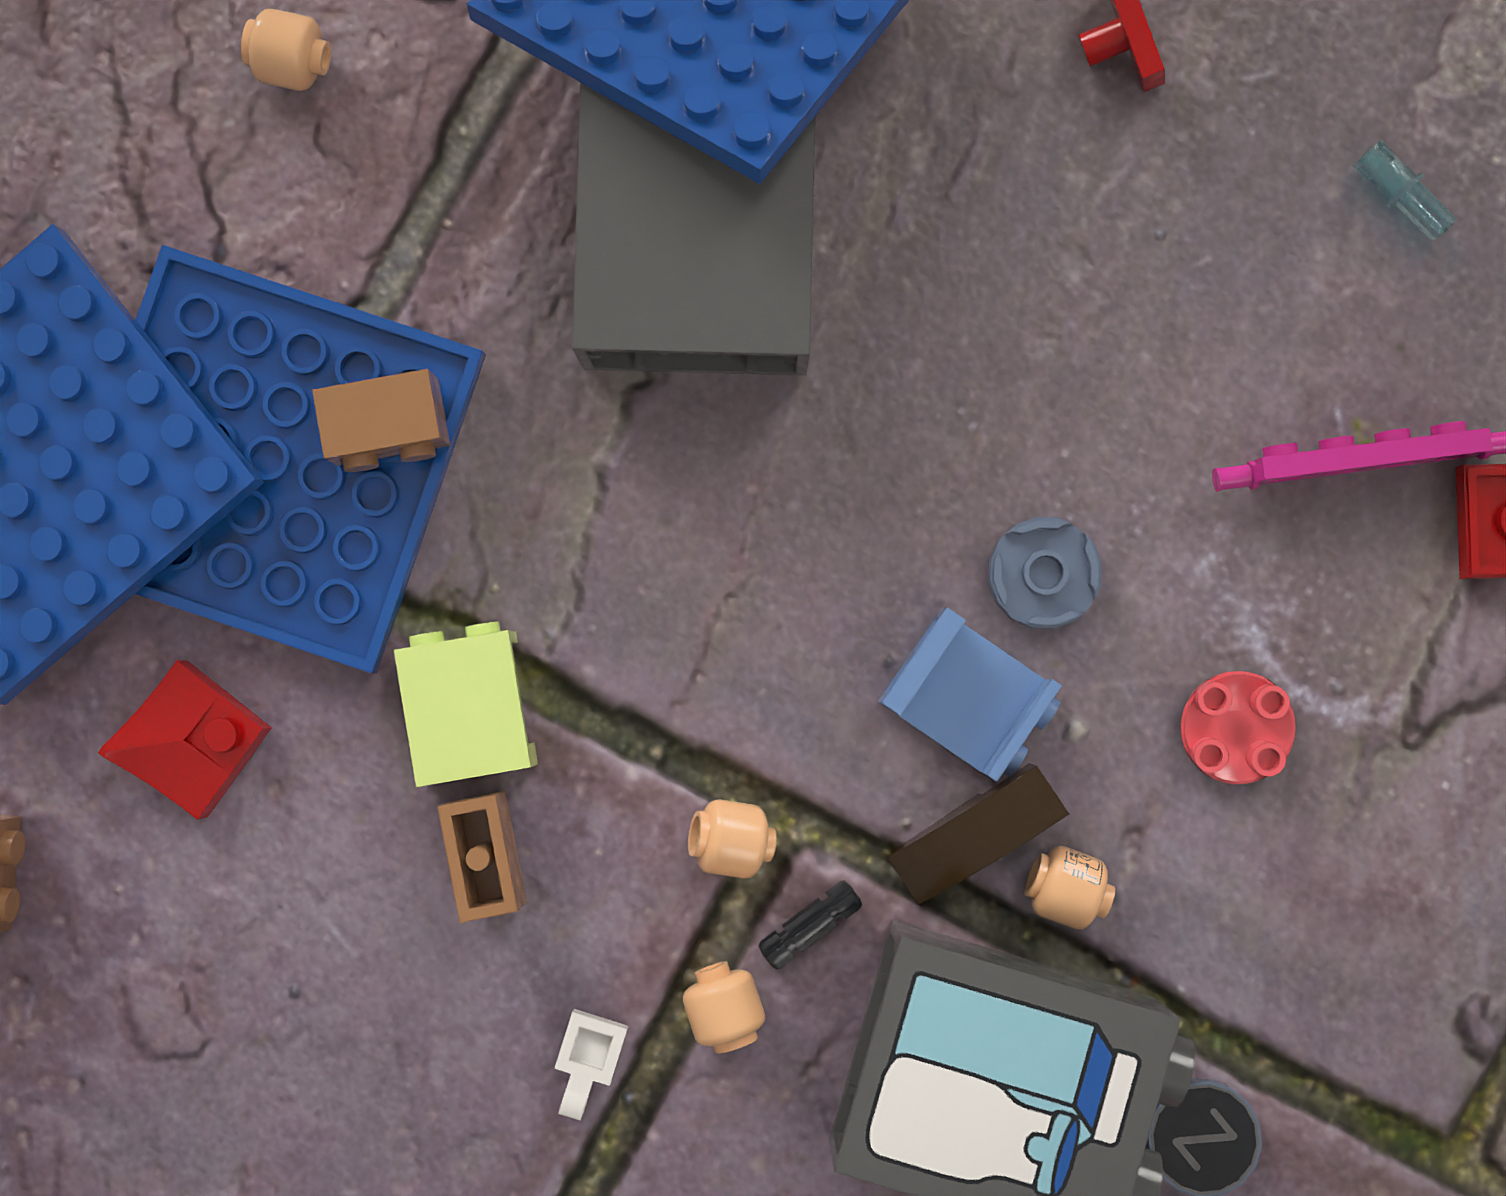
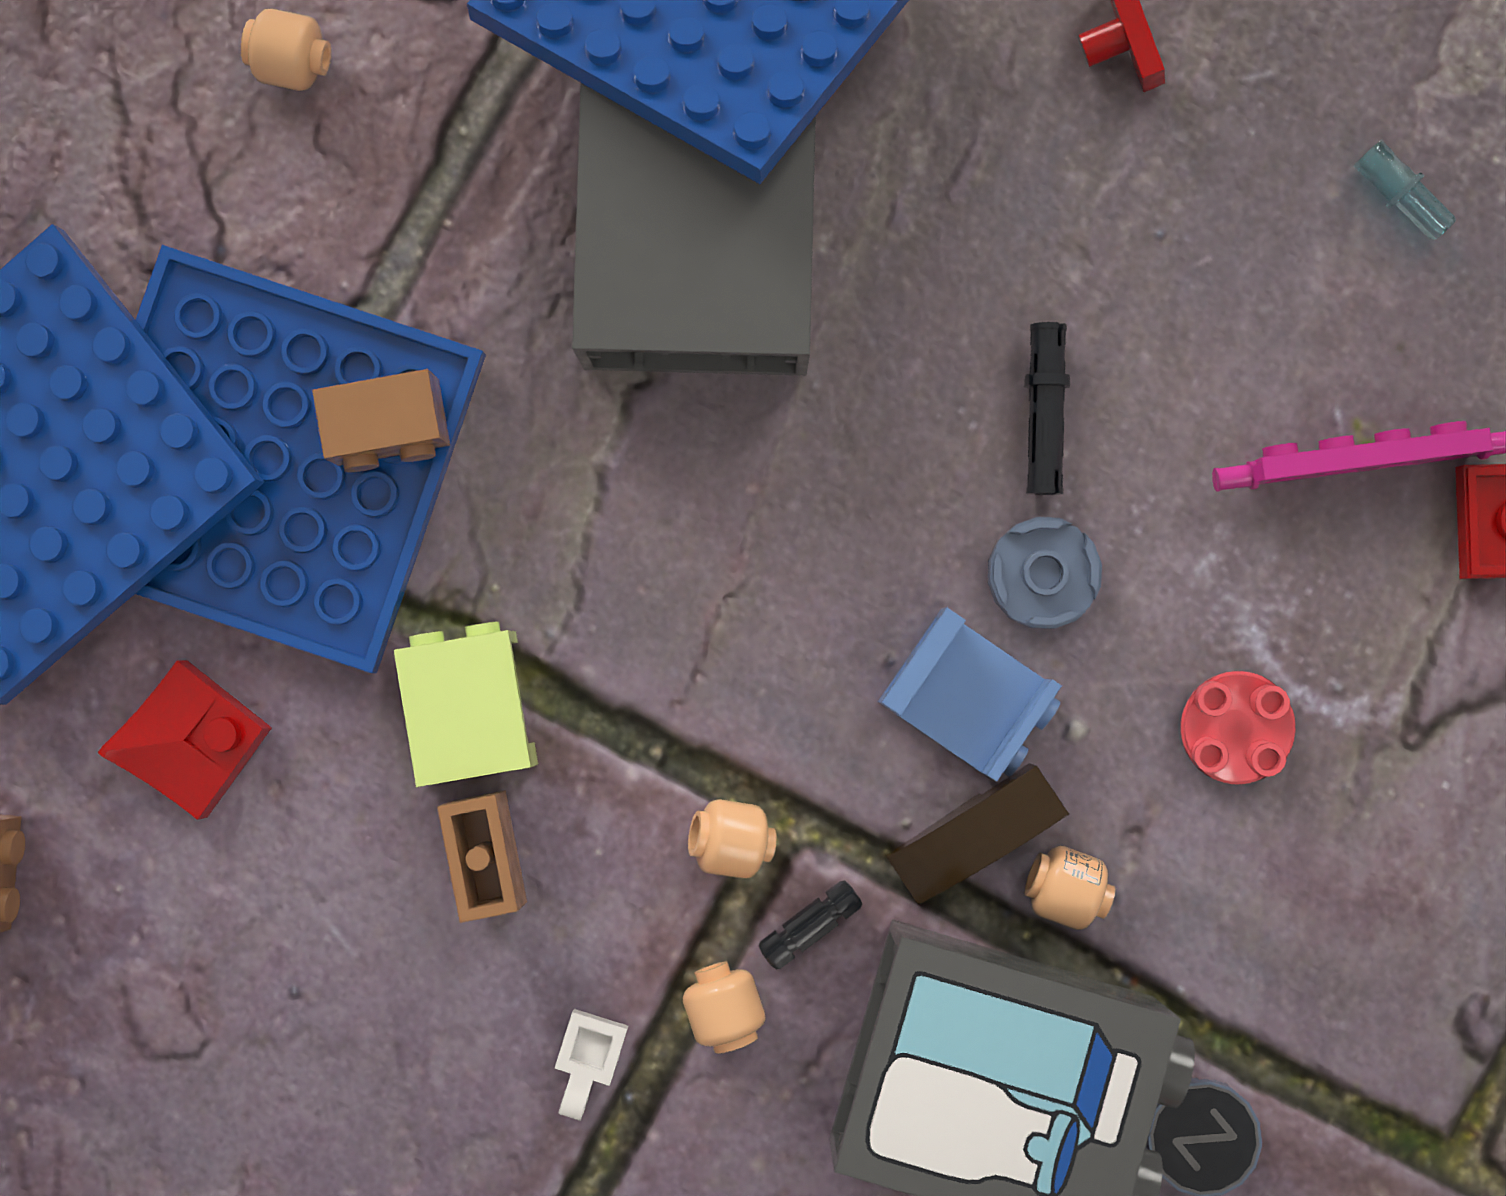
(1046, 411): none -> black pin

